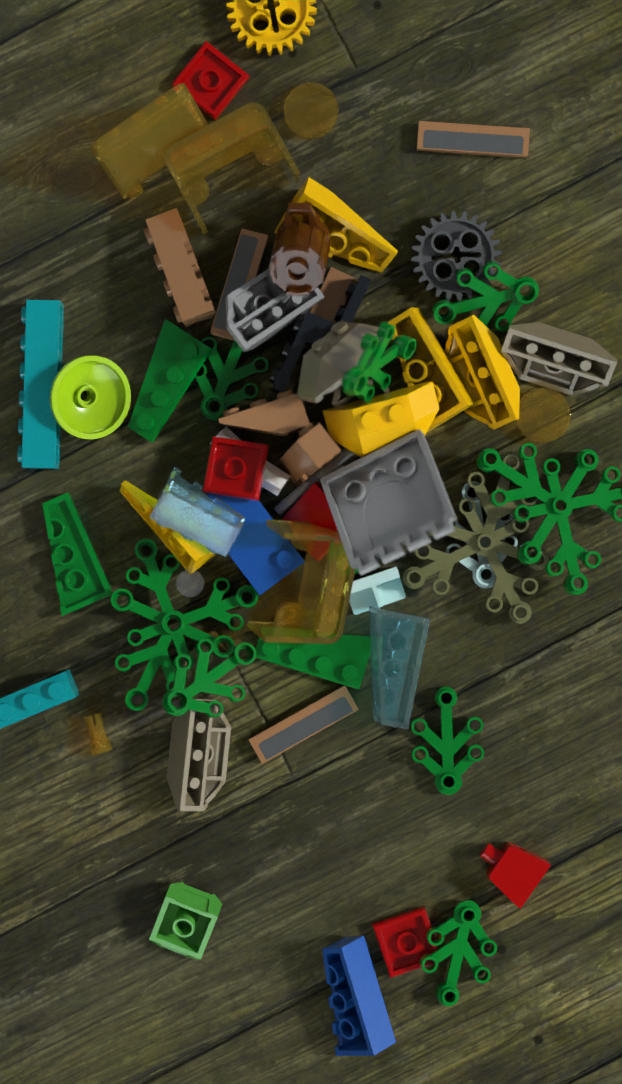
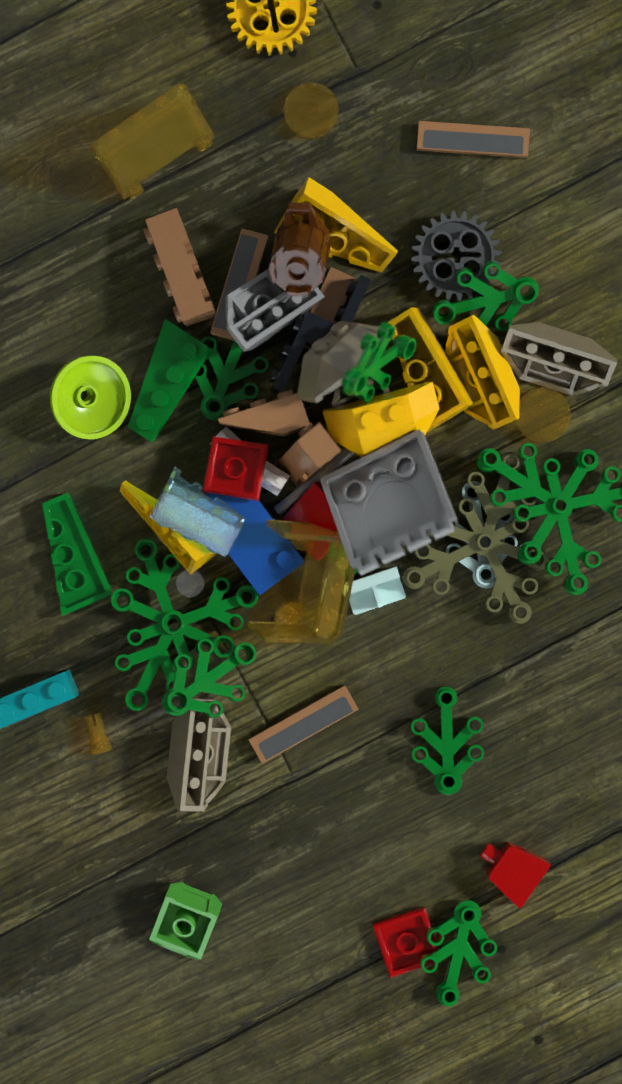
(42, 362): teal brick -> none
(212, 80): red tile -> none
(221, 144): clear yellow windscreen -> none
(337, 662): green wing -> none
(356, 999): blue wedge -> none
(396, 661): clear light blue wedge -> none

